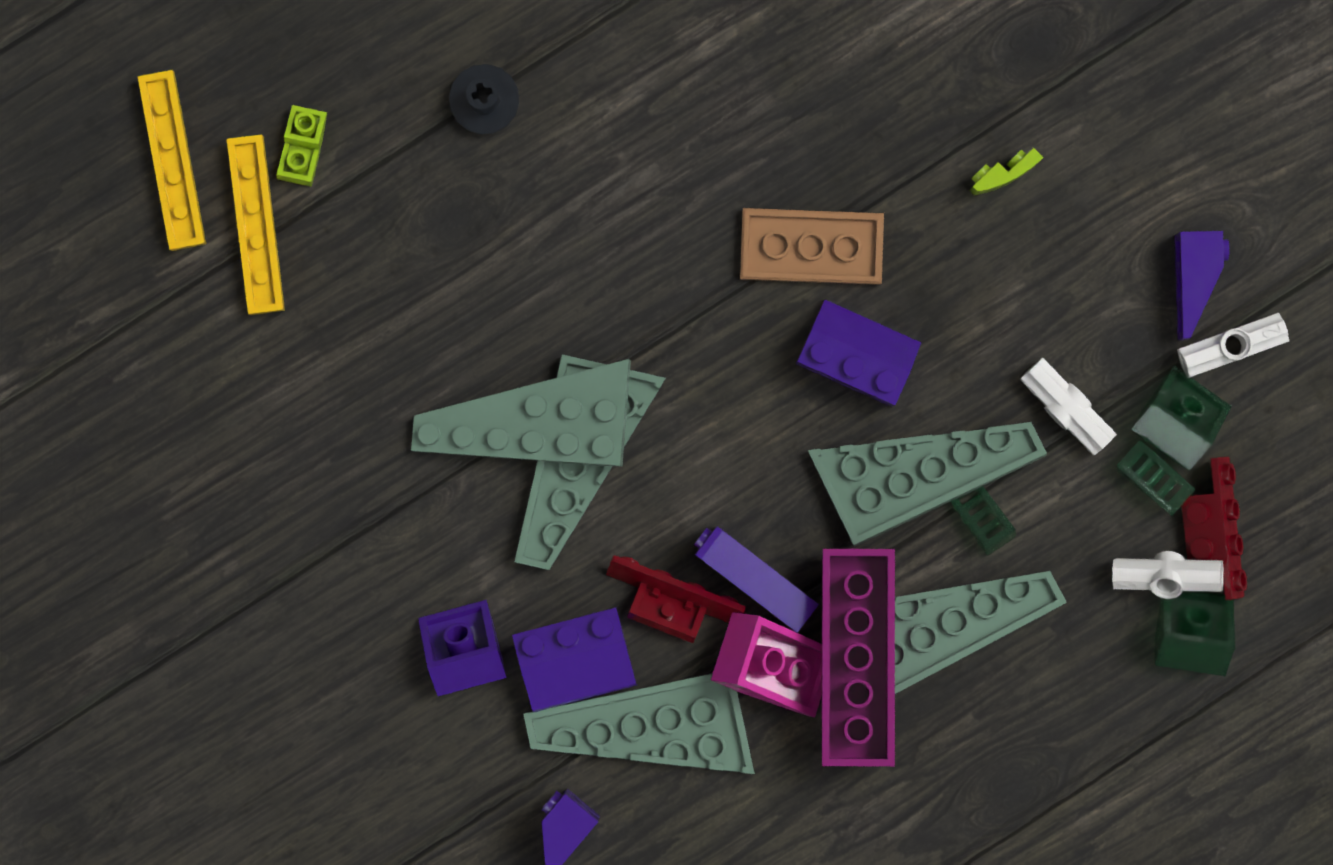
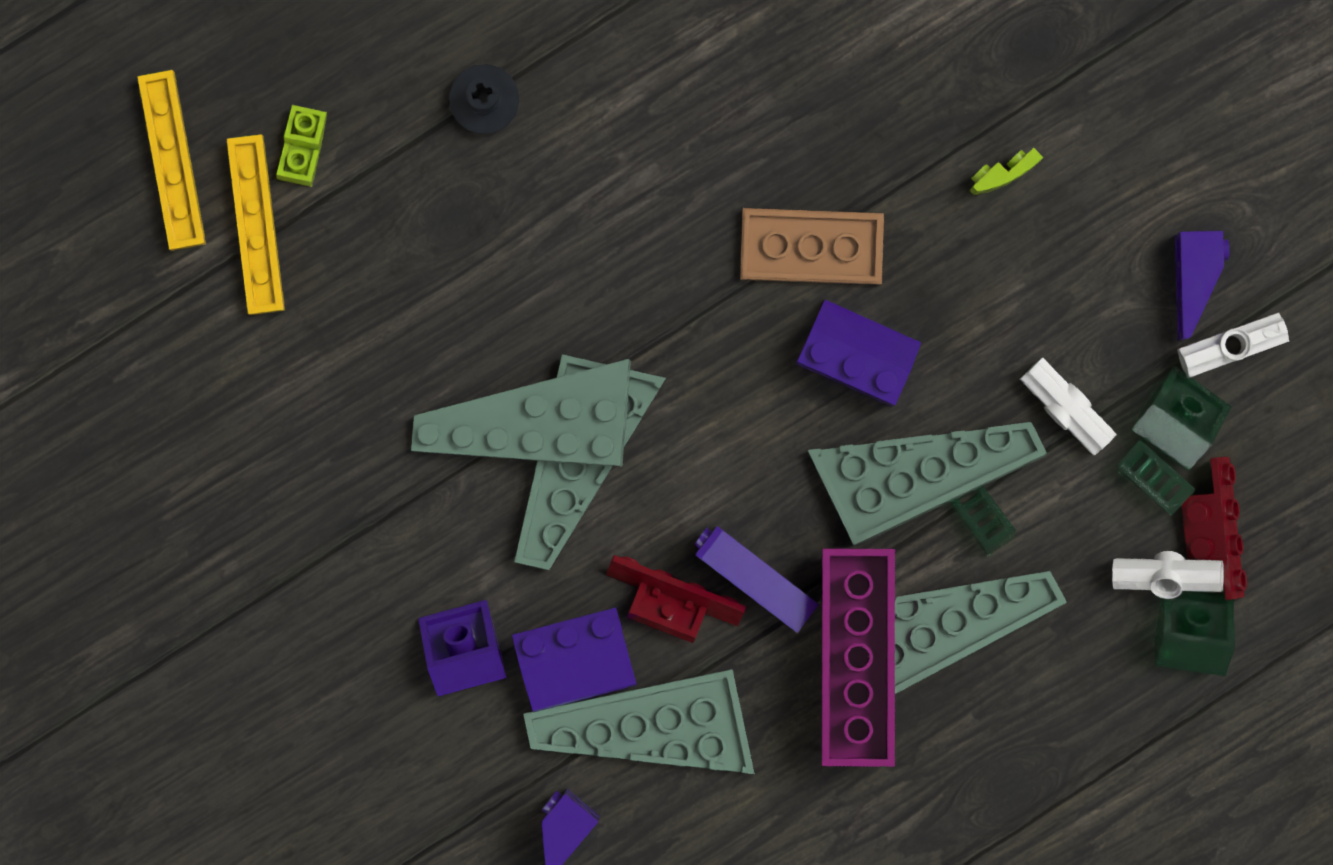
(770, 664): dark pink slope -> none

